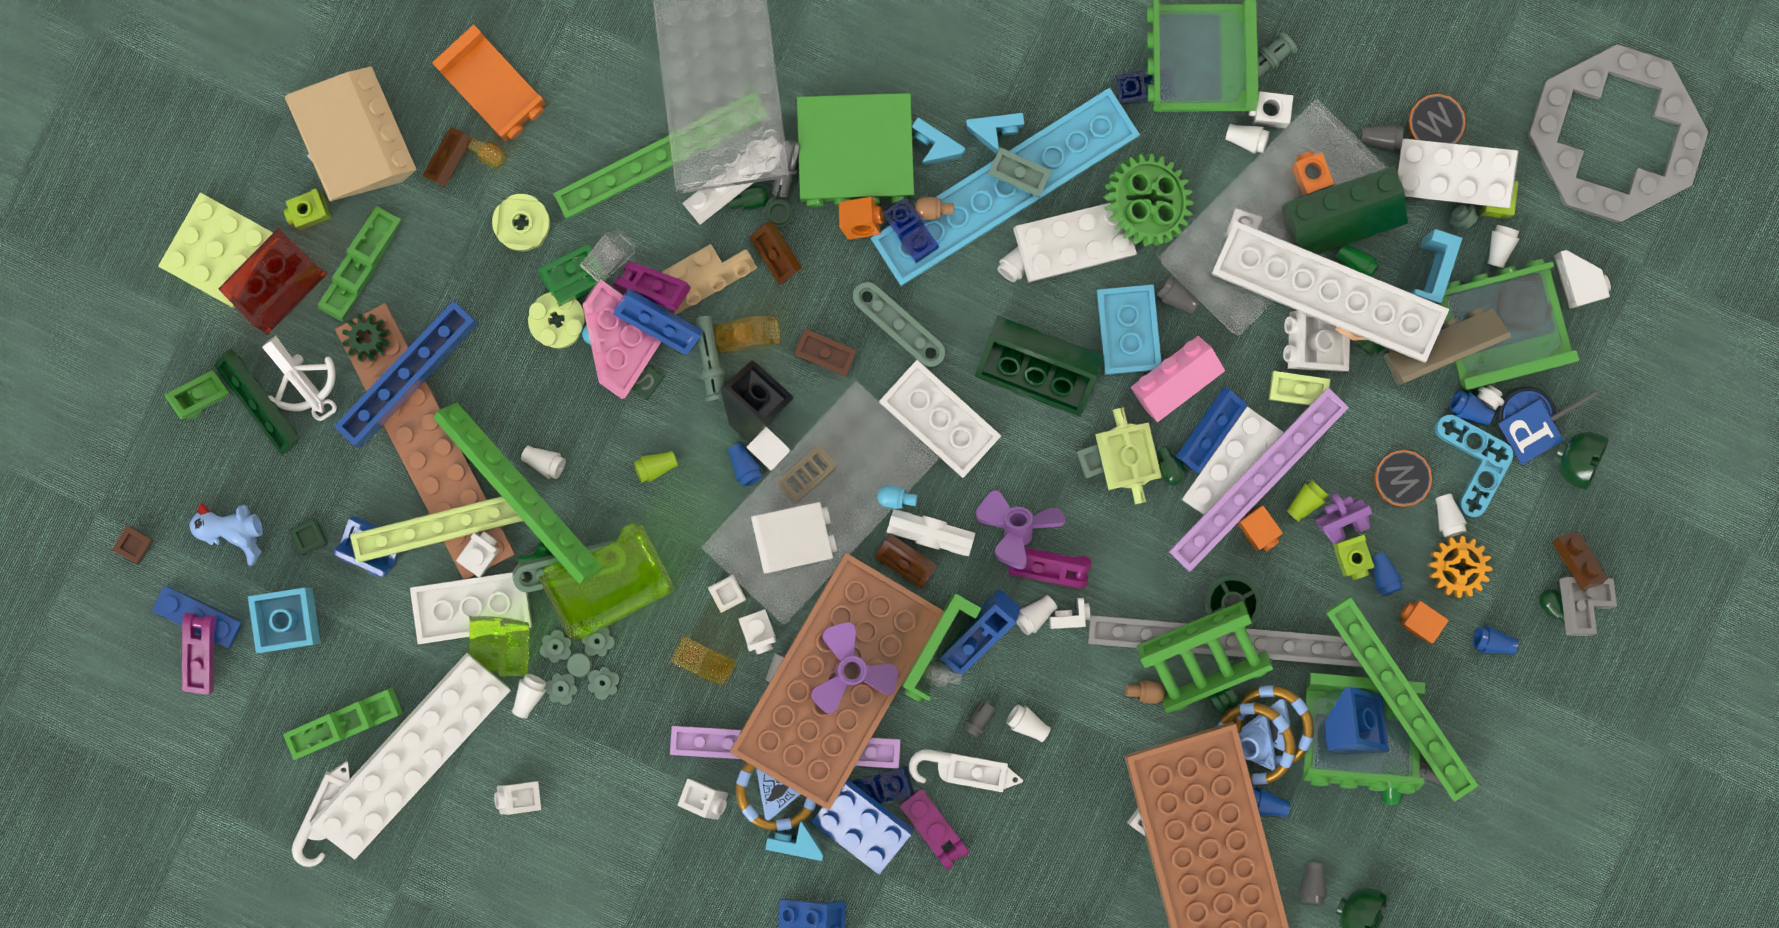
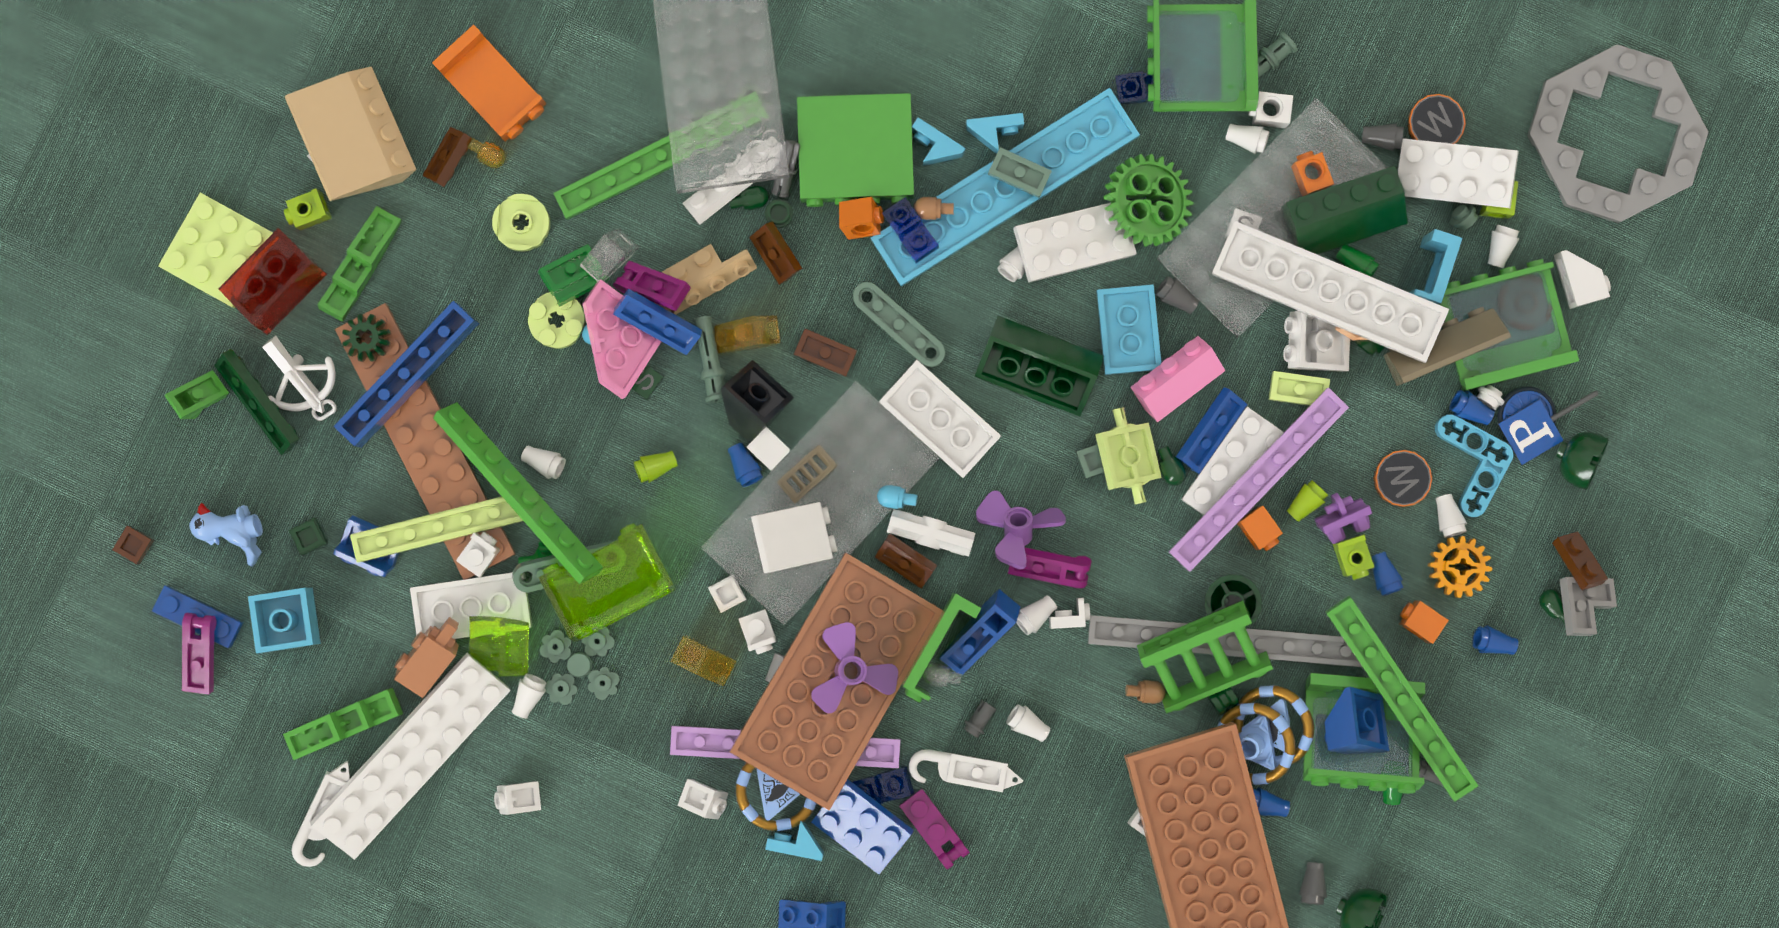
(428, 658): none -> nougat hinge

